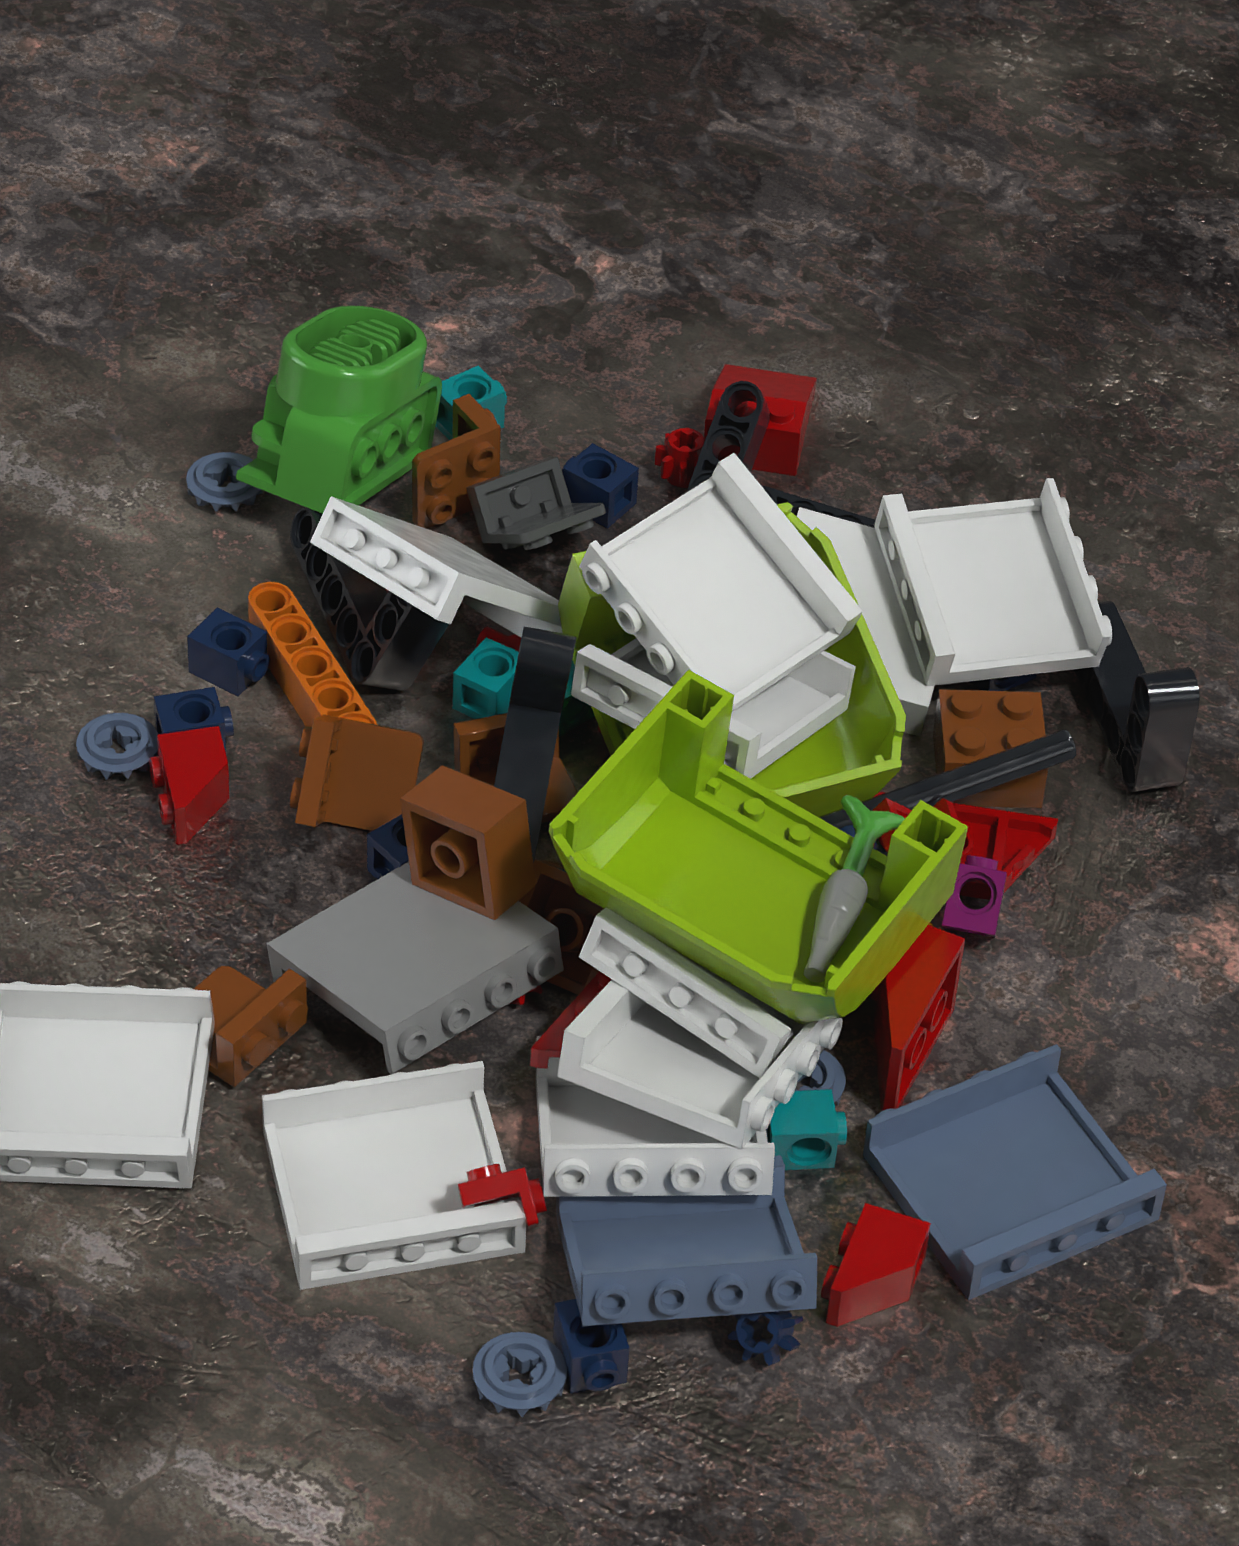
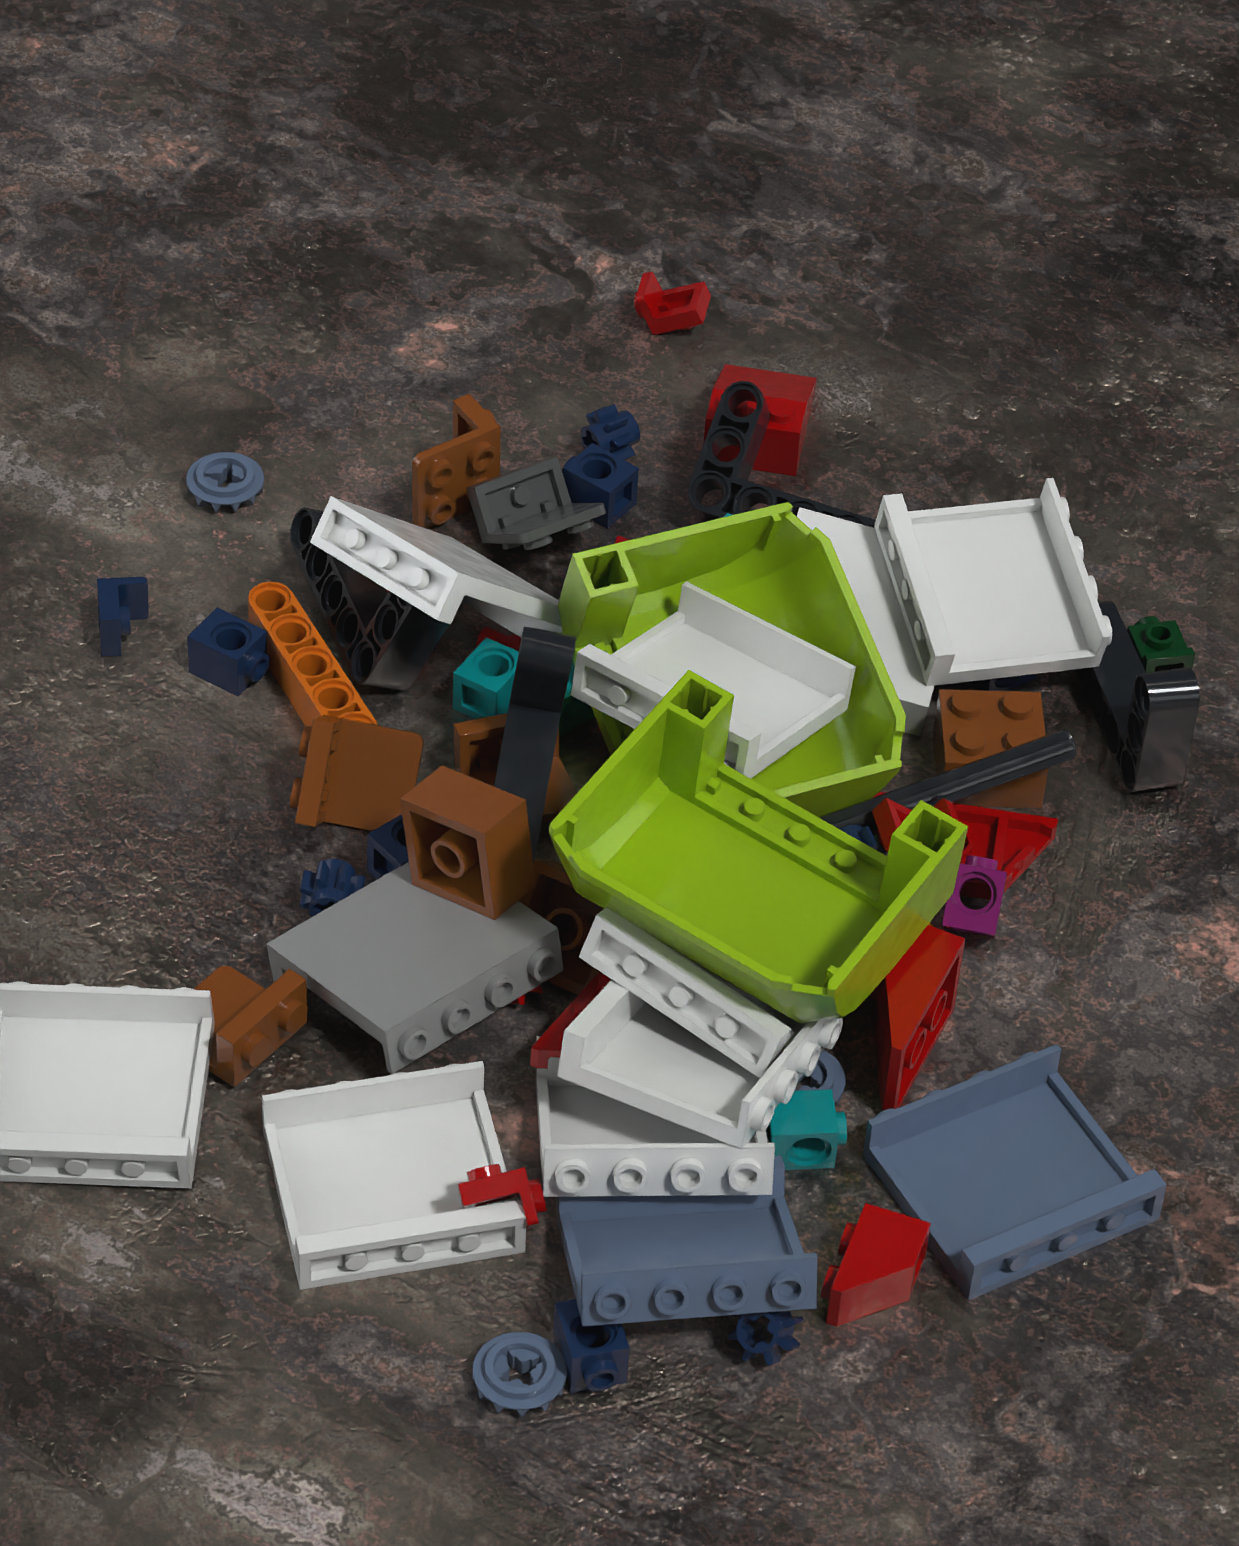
(119, 603): none -> dark blue bracket
(131, 731): sand blue gear -> none
(192, 711): dark blue brick -> none
(193, 777): red slope -> none
(329, 885): none -> dark blue gear
(344, 408): bright green brick -> none
(480, 386): teal brick -> none
(611, 431): none -> dark blue gear
(671, 308): none -> red bracket
(679, 455): red gear -> none
(722, 586): white panel -> none
(846, 888): light grey piece -> none
(1160, 644): none -> dark green brick

